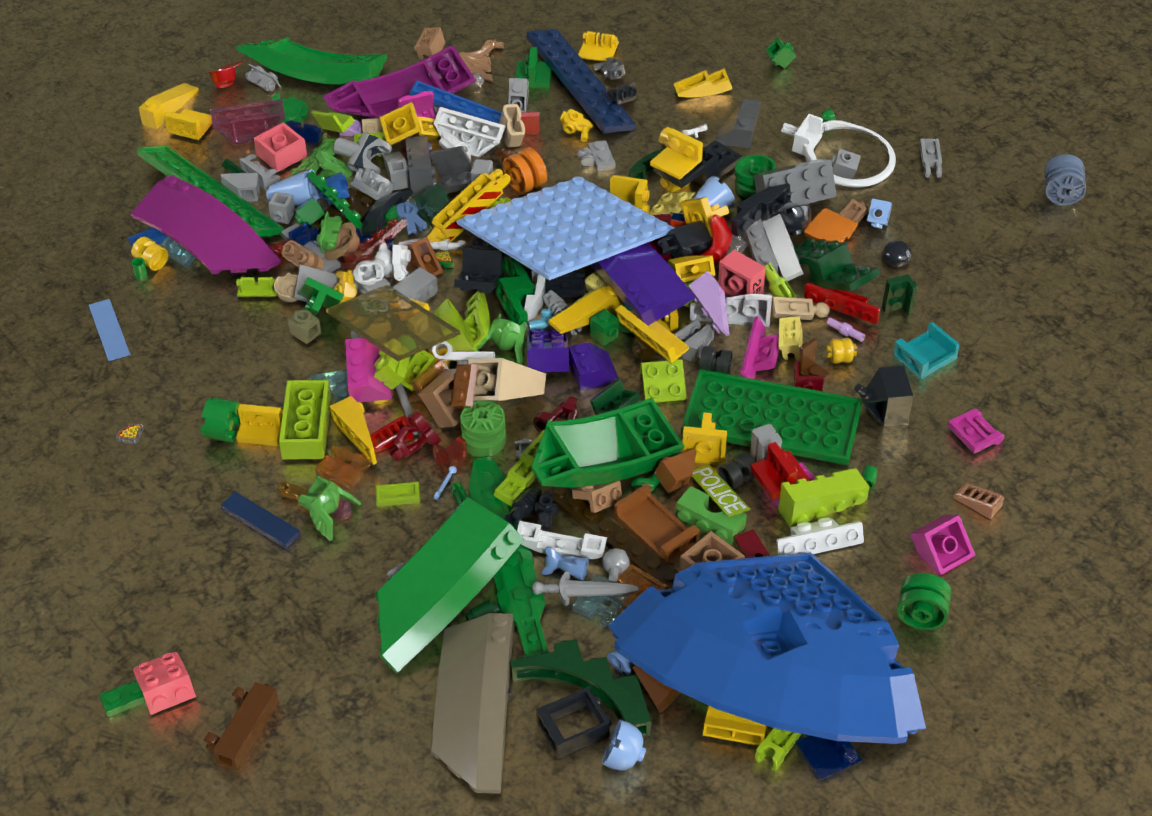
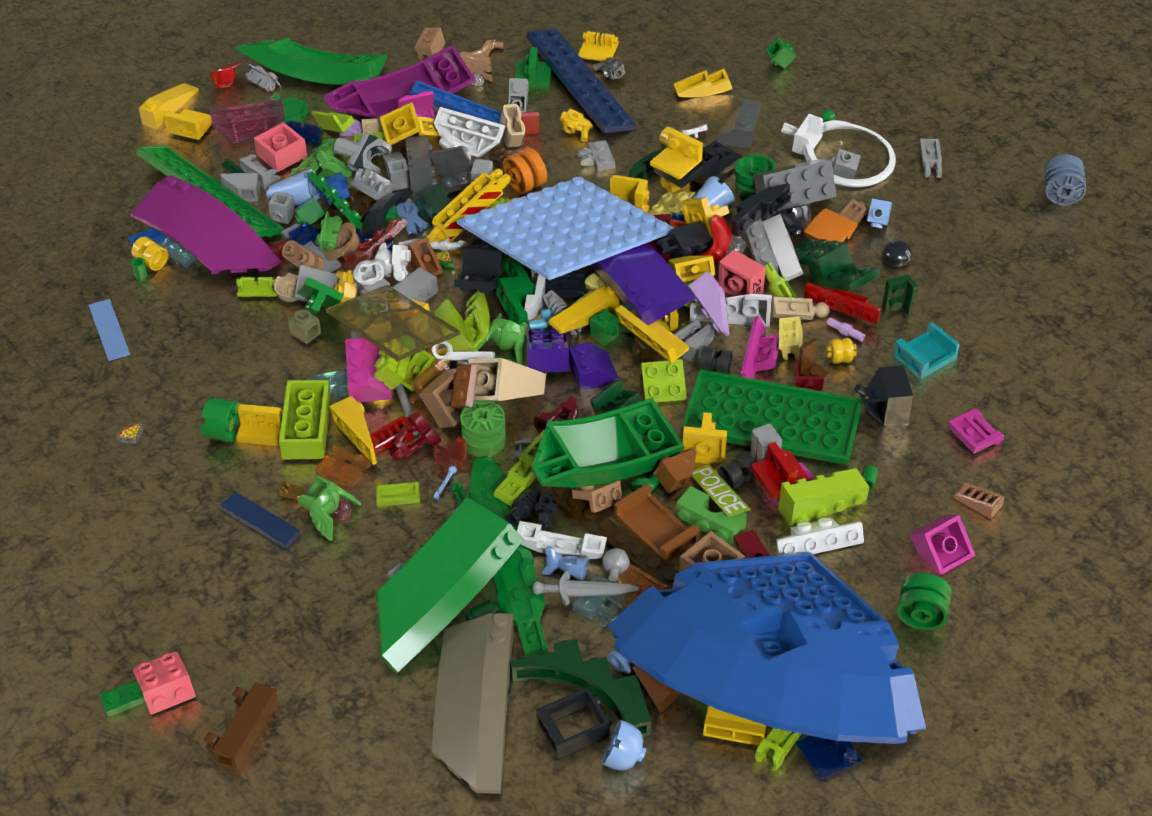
(623, 93): black hinge -> none

